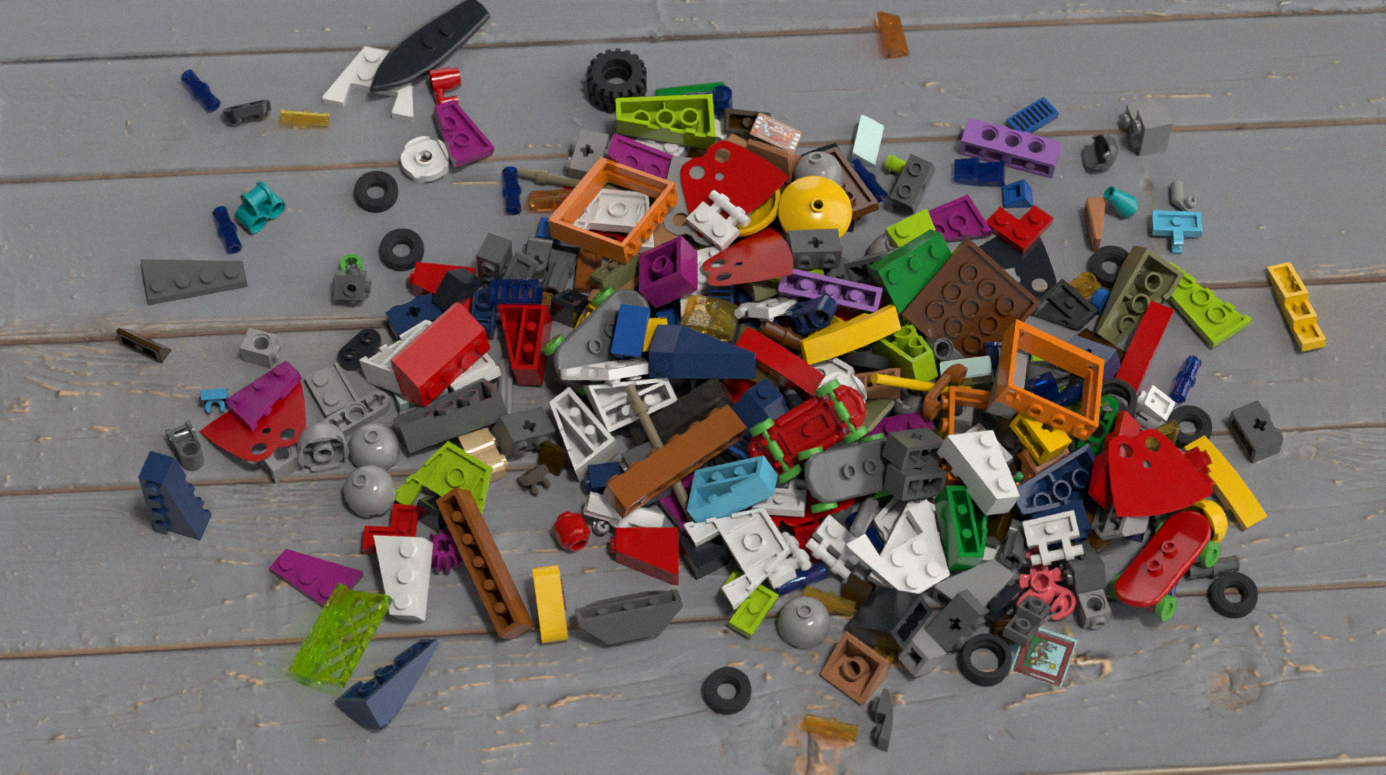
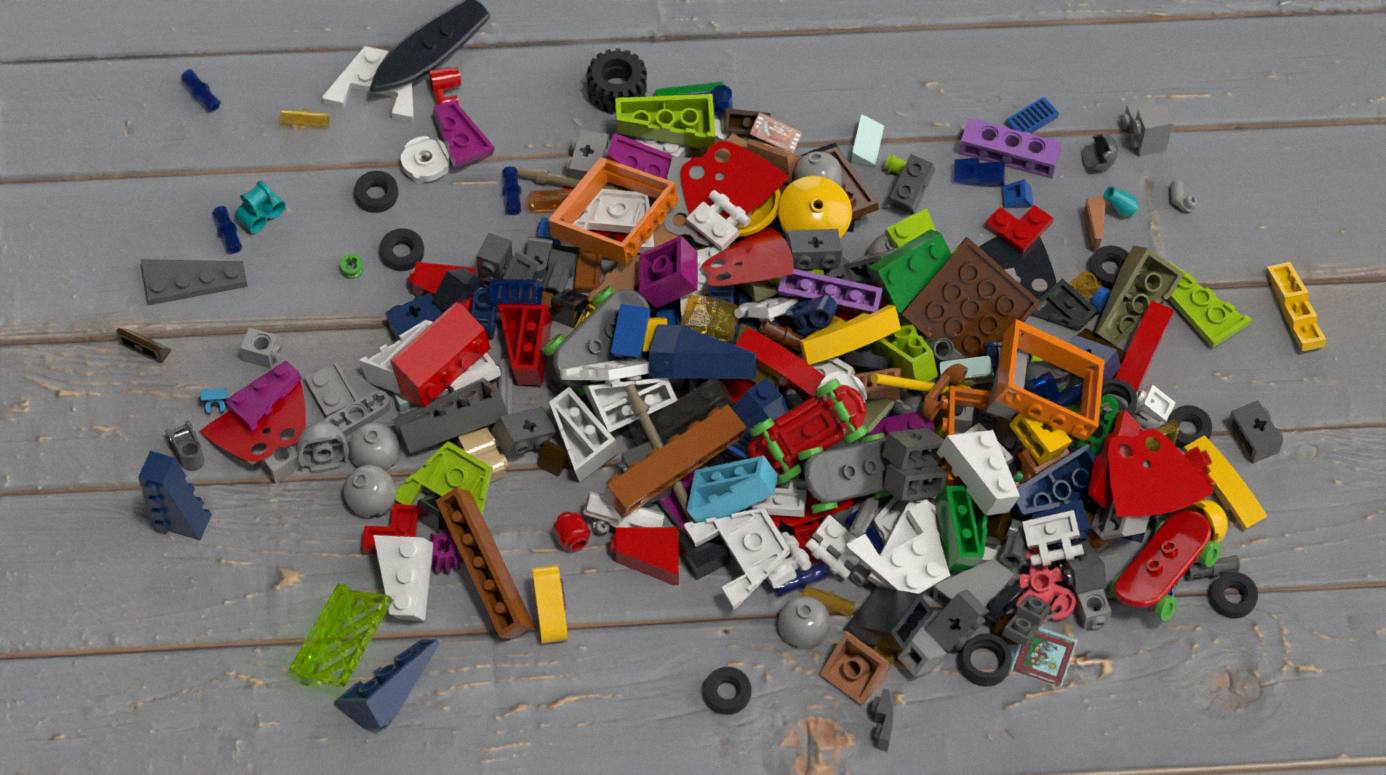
(257, 109): black plate -> none
(313, 575): magenta wing -> none
(345, 290): dark grey brick -> none
(359, 348): black plate -> none
(533, 476): dark brown tile -> none
(598, 476): dark blue brick -> none
(615, 273): olive slope -> none
(629, 615): dark grey wedge -> none
(753, 609): lime plate -> none
(845, 731): clear yellow pin -> none
(857, 591): dark brown slope -> none
(869, 180): clear blue pin -> none
(892, 35): clear orange slope -> none
(959, 220): magenta wing -> none
(1176, 224): medium azure plate -> none
(1185, 379): clear blue pin -> none

